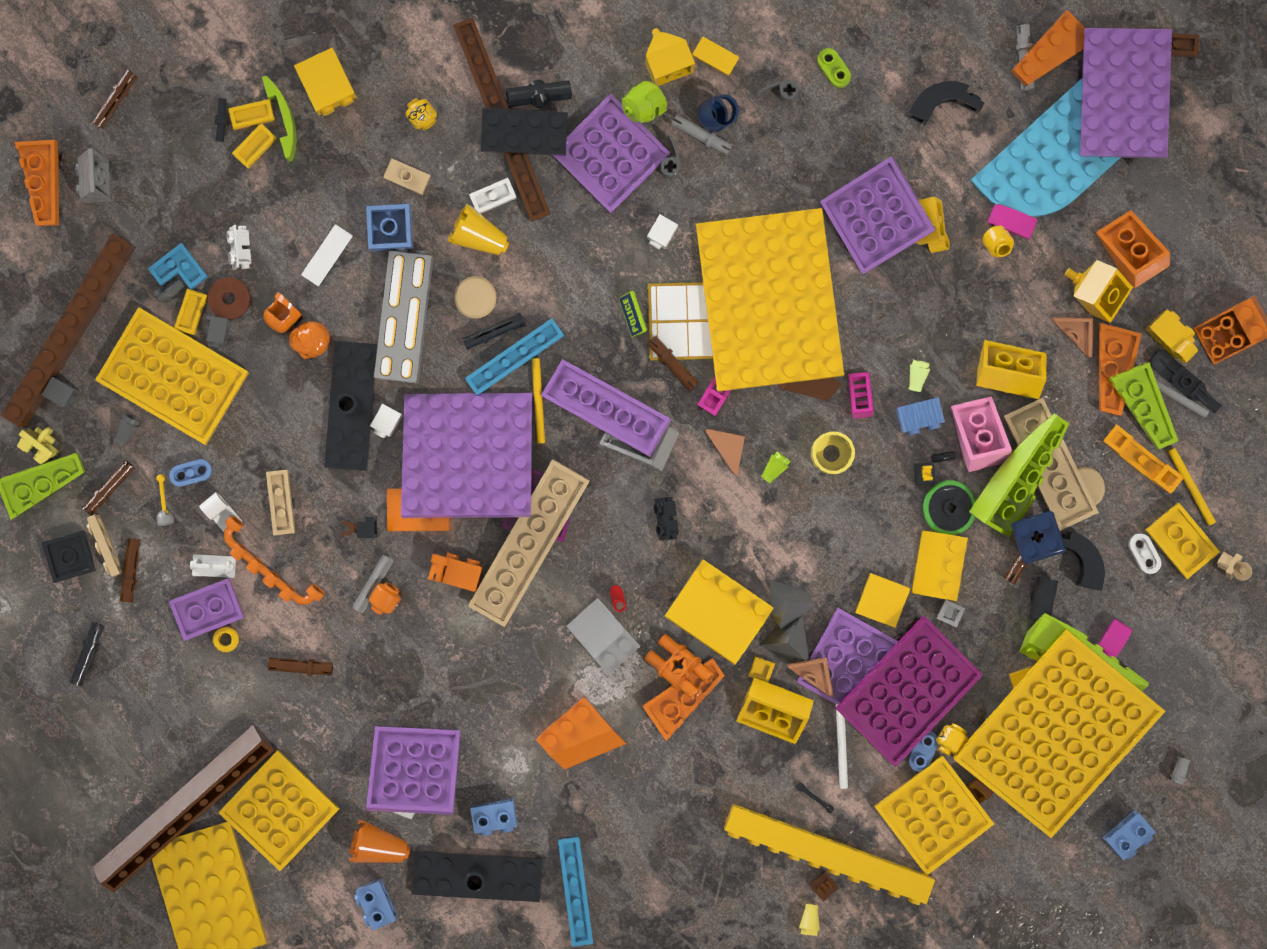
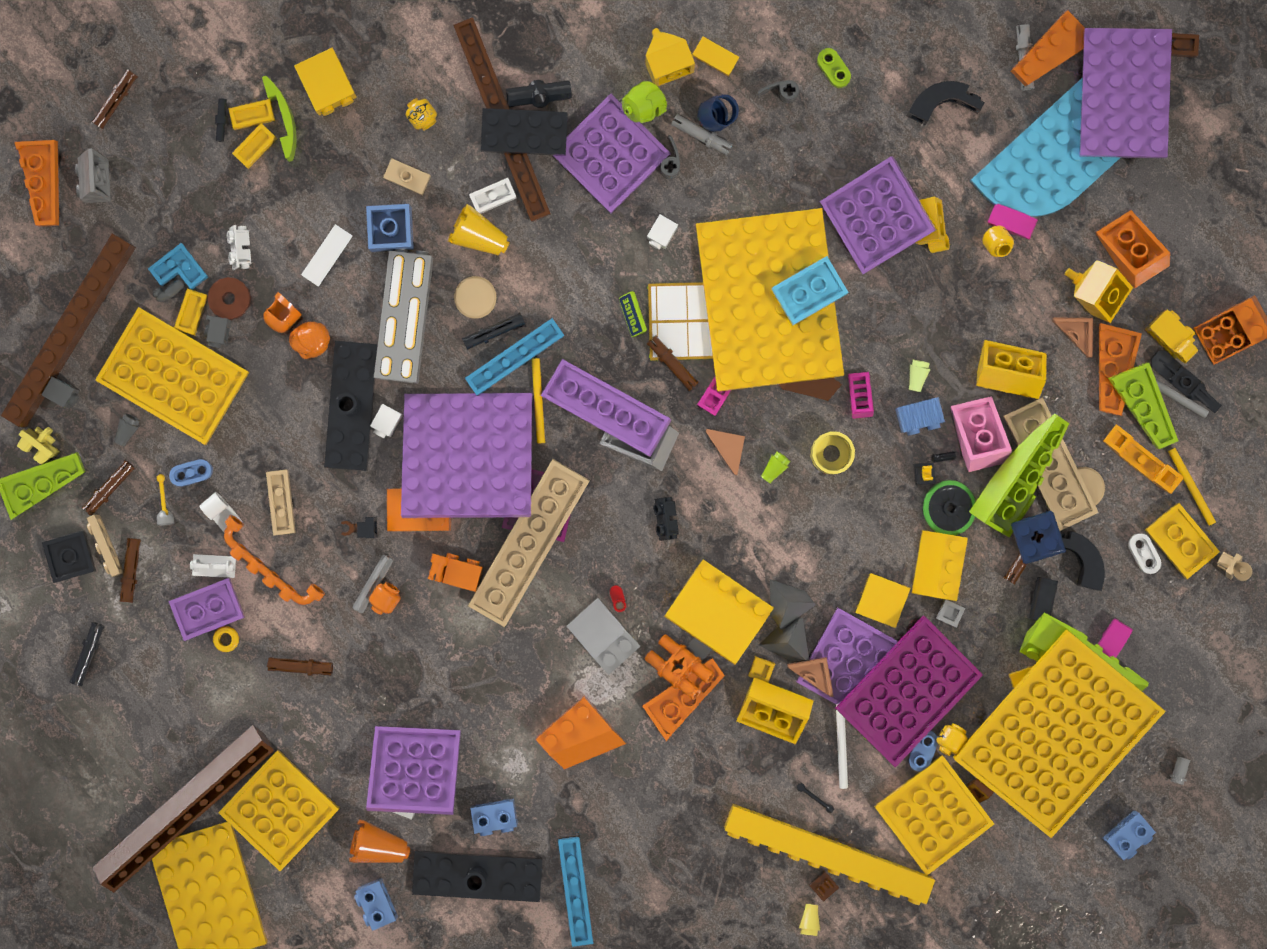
(809, 290): none -> medium azure plate

